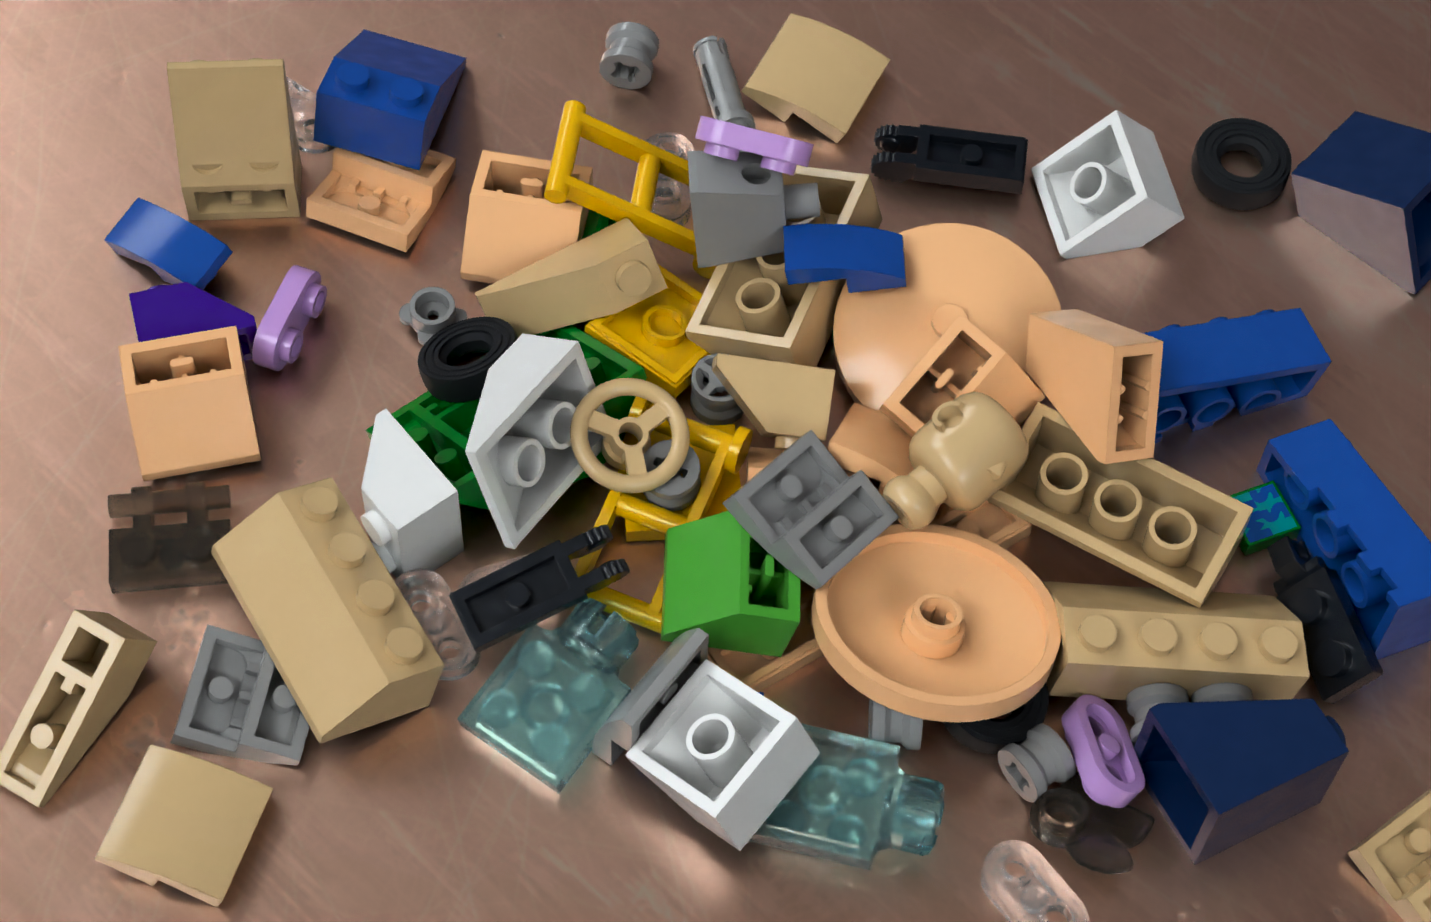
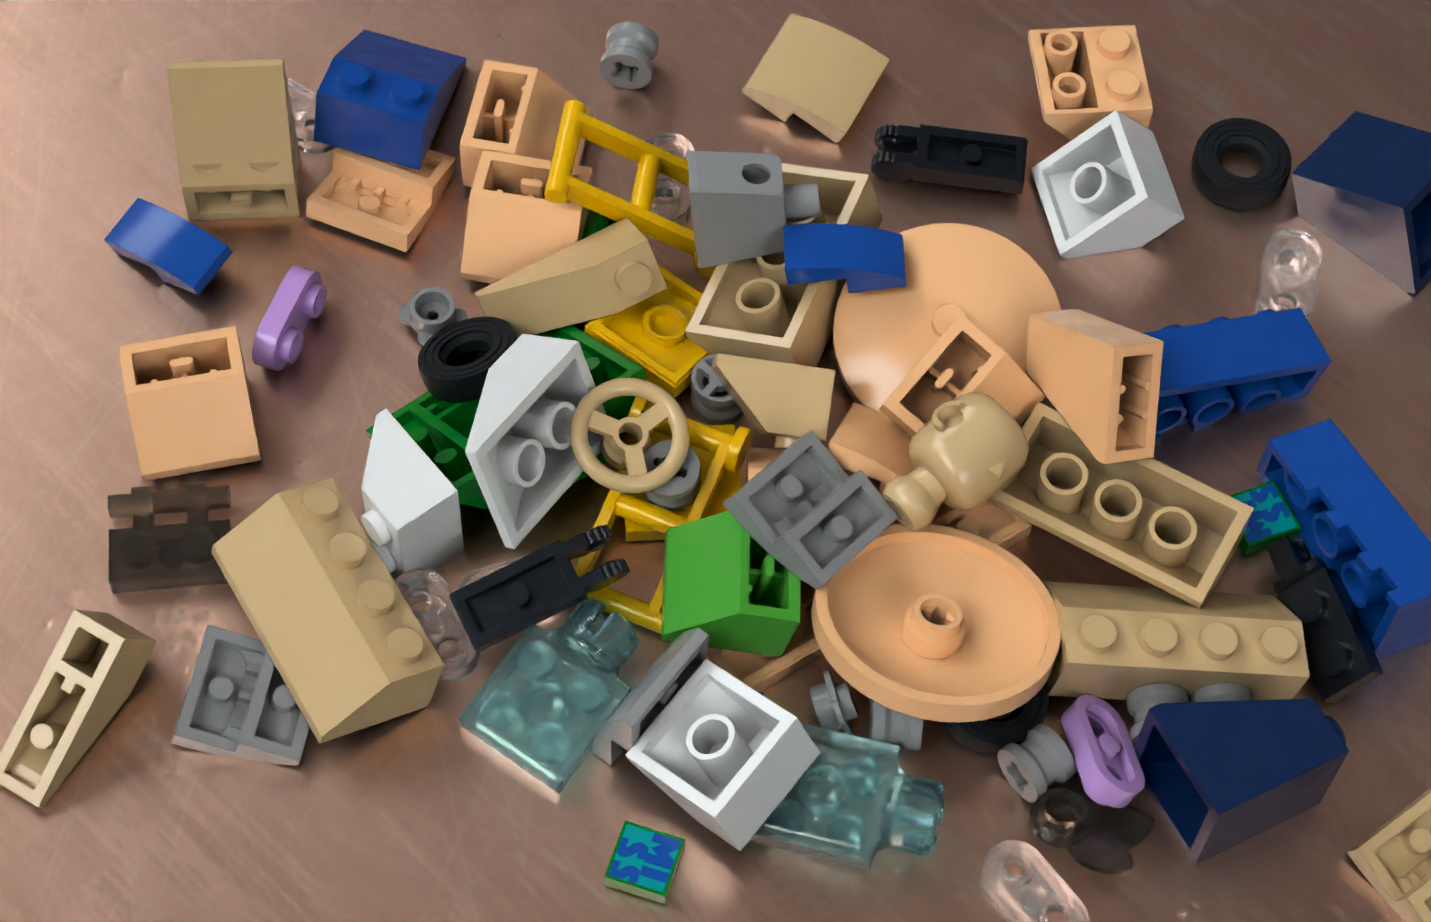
(184, 824): tan slope -> none
(187, 309): dark purple slope -> none
(515, 114): none -> light nougat slope
(644, 862): none -> tile
(720, 82): light grey pin -> none
(777, 151): lavender plate -> none
(834, 704): none -> light grey plate
(1088, 75): none -> light nougat slope
(1289, 284): none -> clear plate

